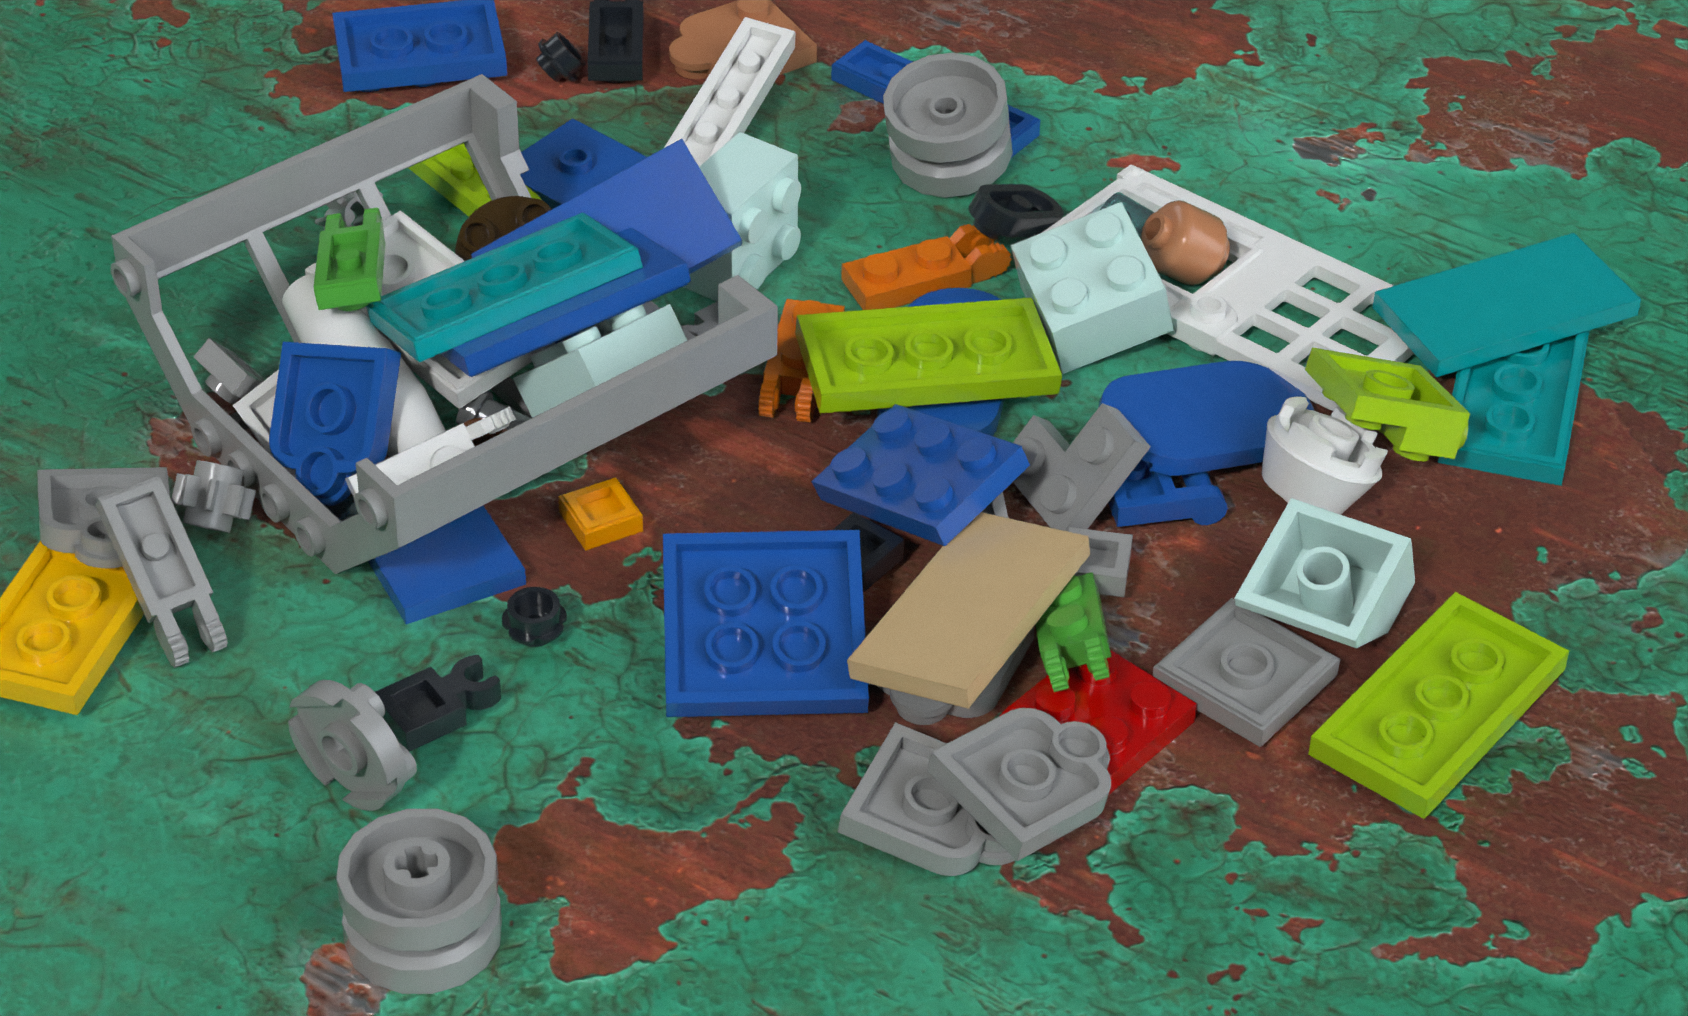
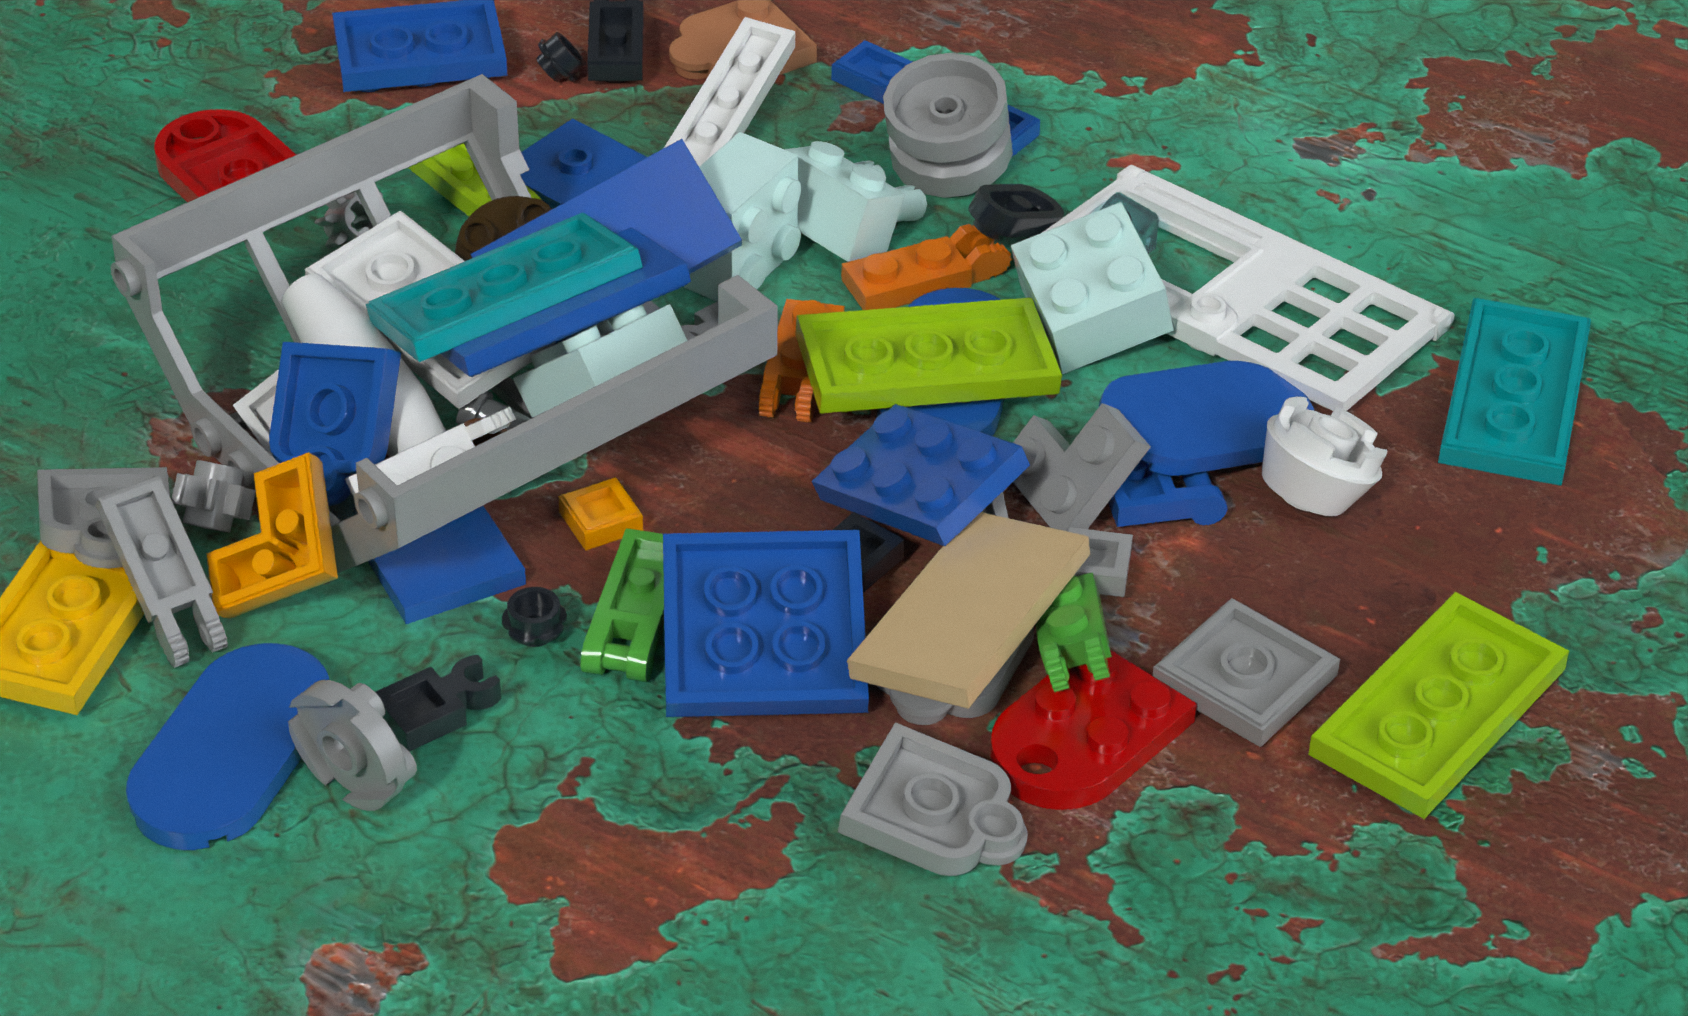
(222, 748): none -> blue tile
(230, 150): none -> red plate
(230, 374): light grey plate -> none
(293, 544): none -> light orange brick
(350, 262): bright green hinge -> none
(420, 900): light grey wheel -> none
(629, 610): none -> bright green plate
(849, 203): none -> light aqua brick
(1026, 777): light grey plate -> none
(1186, 242): nougat head -> none
(1330, 575): light aqua slope -> none
(1394, 400): lime plate -> none
(1505, 304): teal tile -> none

